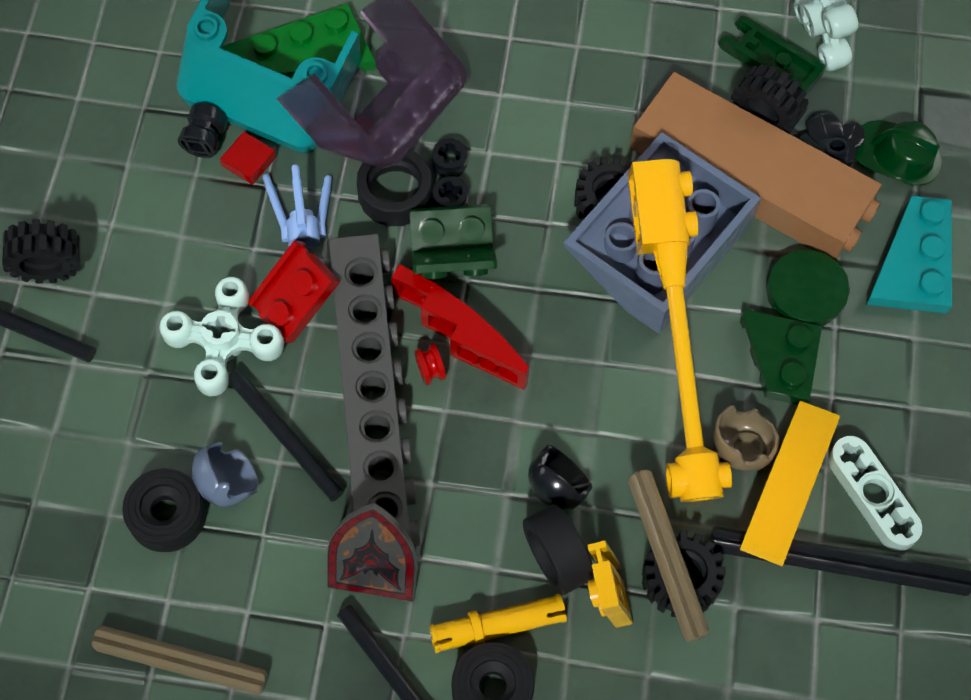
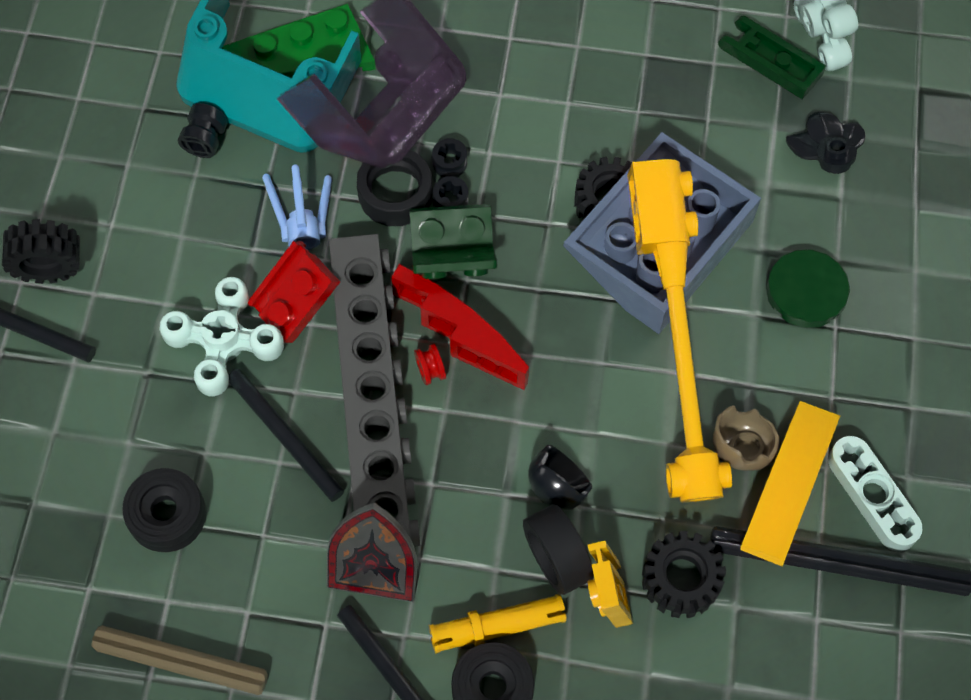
(223, 476): sand blue hair -> none
(248, 158): red tile -> none
(668, 556): dark tan axle -> none
(771, 97): black tyre -> none
(784, 355): dark green wing -> none
(798, 185): medium nougat brick -> none
(901, 151): dark green piece -> none
(919, 260): teal wing -> none

